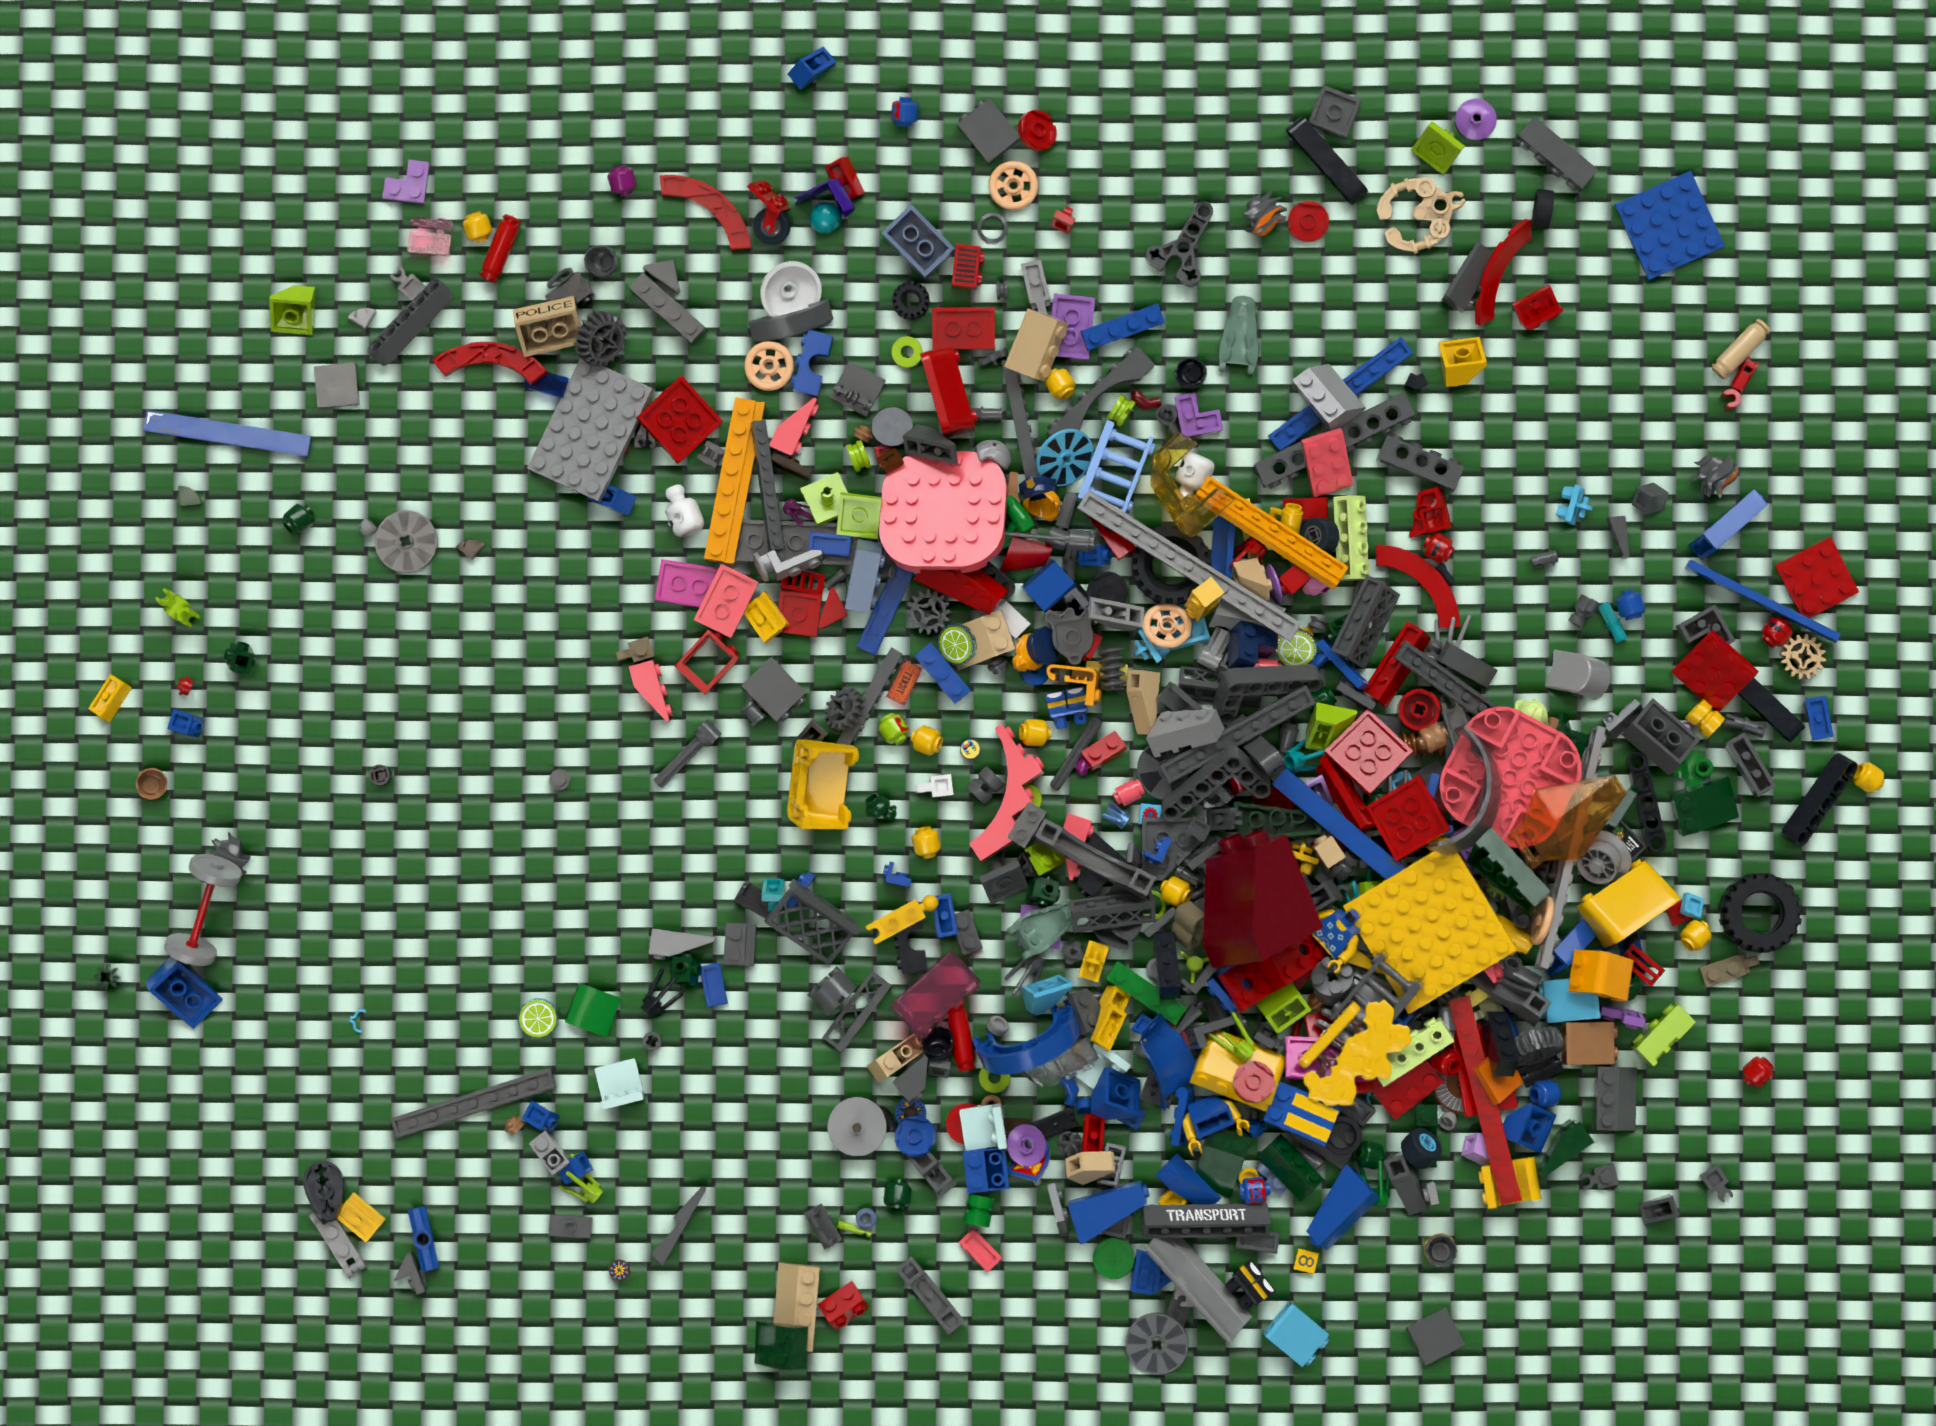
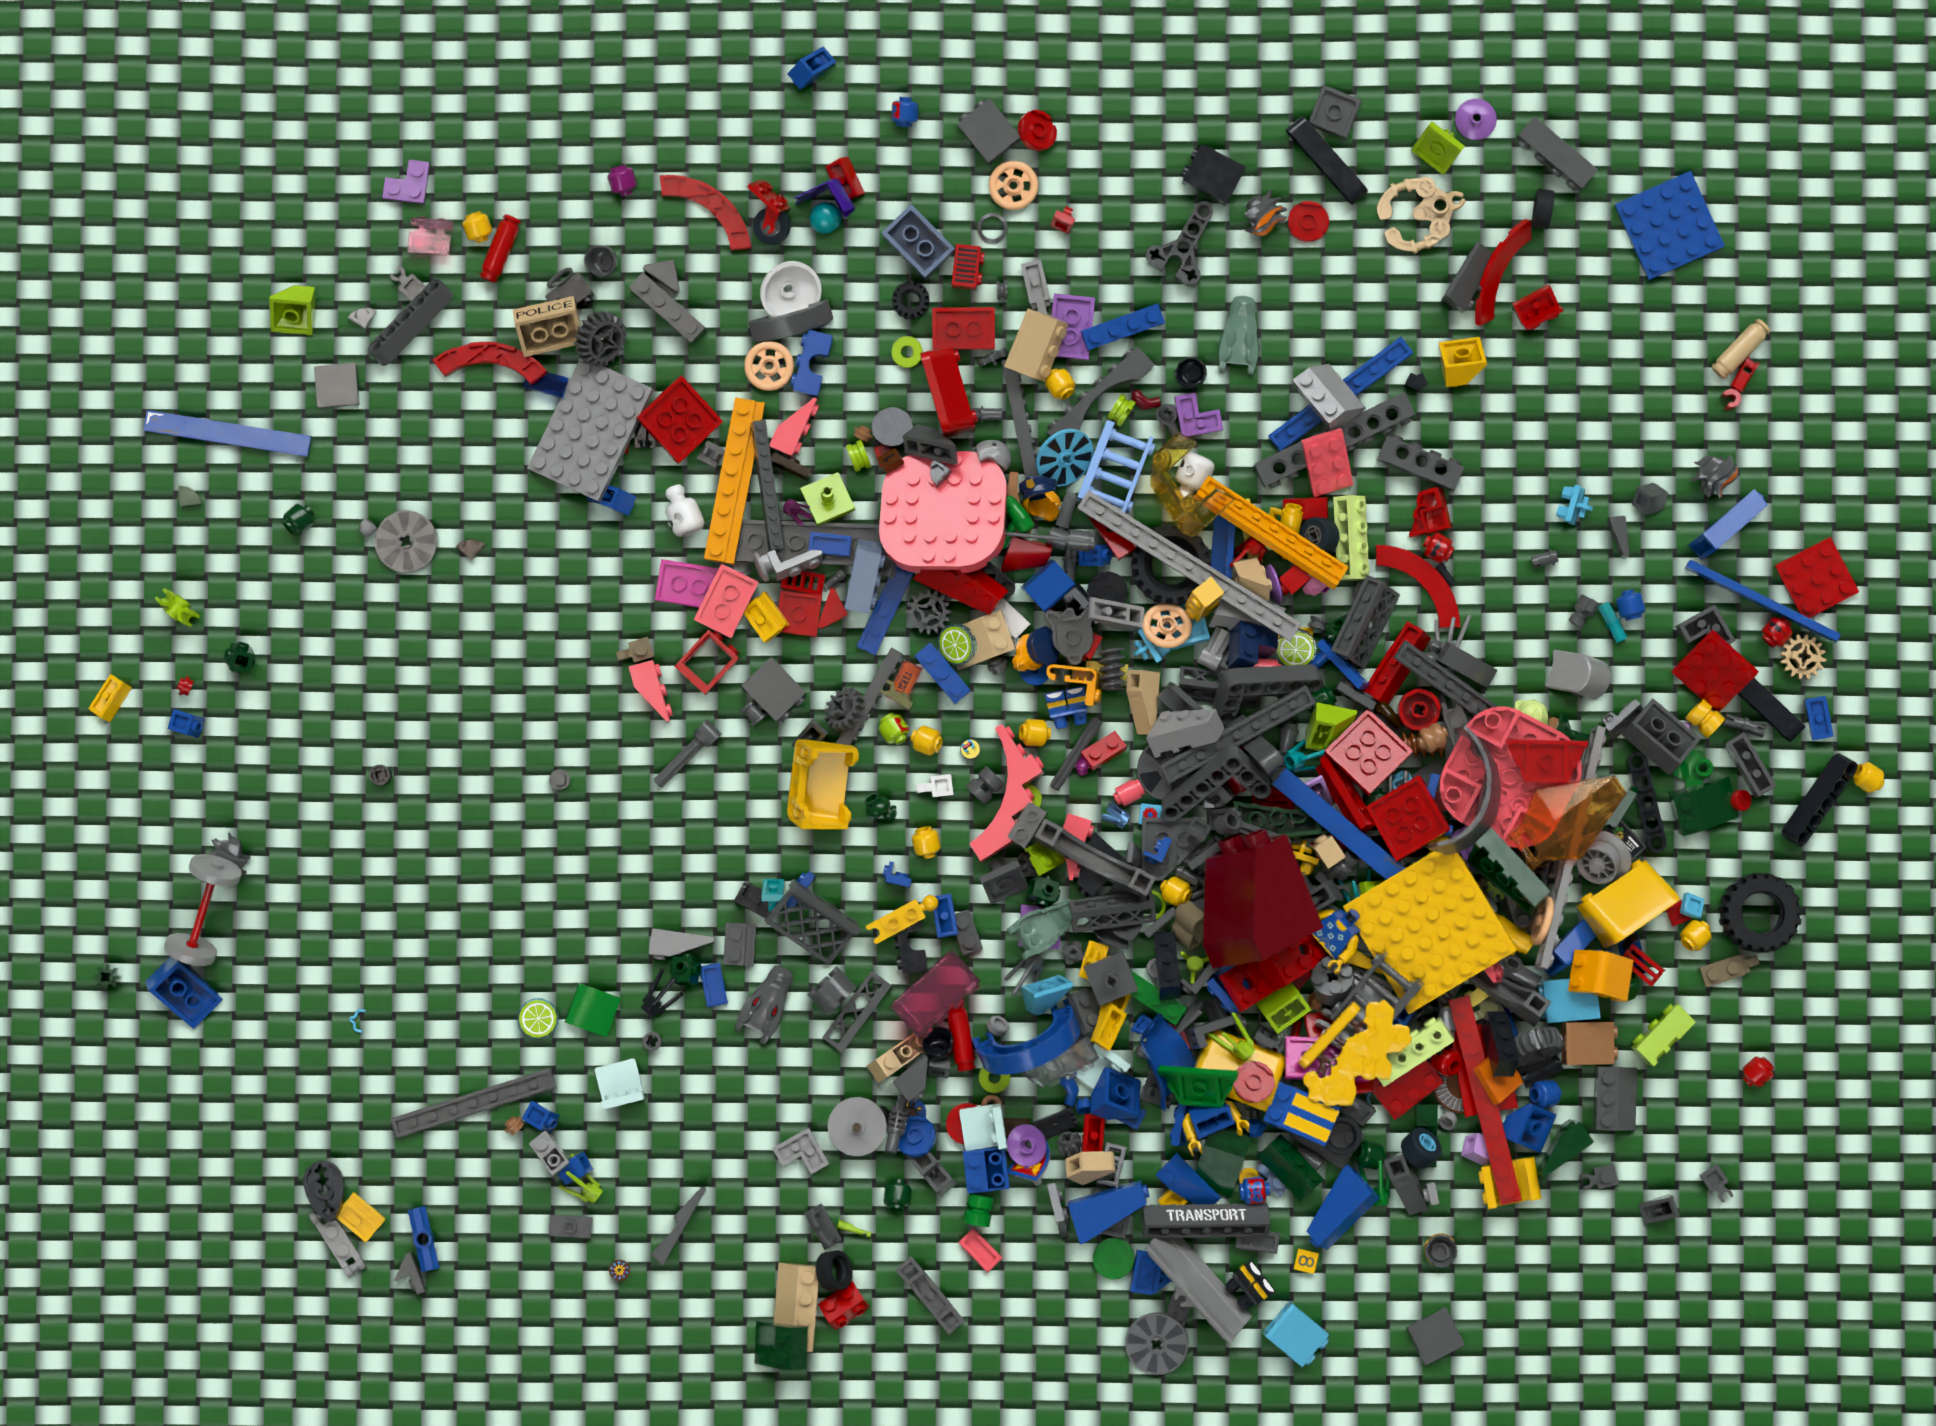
(151, 783): medium nougat hair -> none
(766, 1005): none -> dark grey animal
(802, 1145): none -> light grey plate
(843, 1269): none -> black tyre
(857, 388): dark grey hinge -> none
(859, 515): lime tile -> none
(866, 1225): sand blue plate -> none
(896, 1124): none -> dark grey hinge
(902, 699): none -> olive plate
(939, 472): none -> tile
(1110, 978): none -> dark grey tile
(1199, 1085): none -> green wing
(1213, 173): none -> black panel
(1232, 824): none -> dark grey axle
(1385, 709): none -> dark brown arm
(1546, 759): none -> red wing
(1630, 1017): medium lavender plate -> none
(1741, 800): none -> red tile

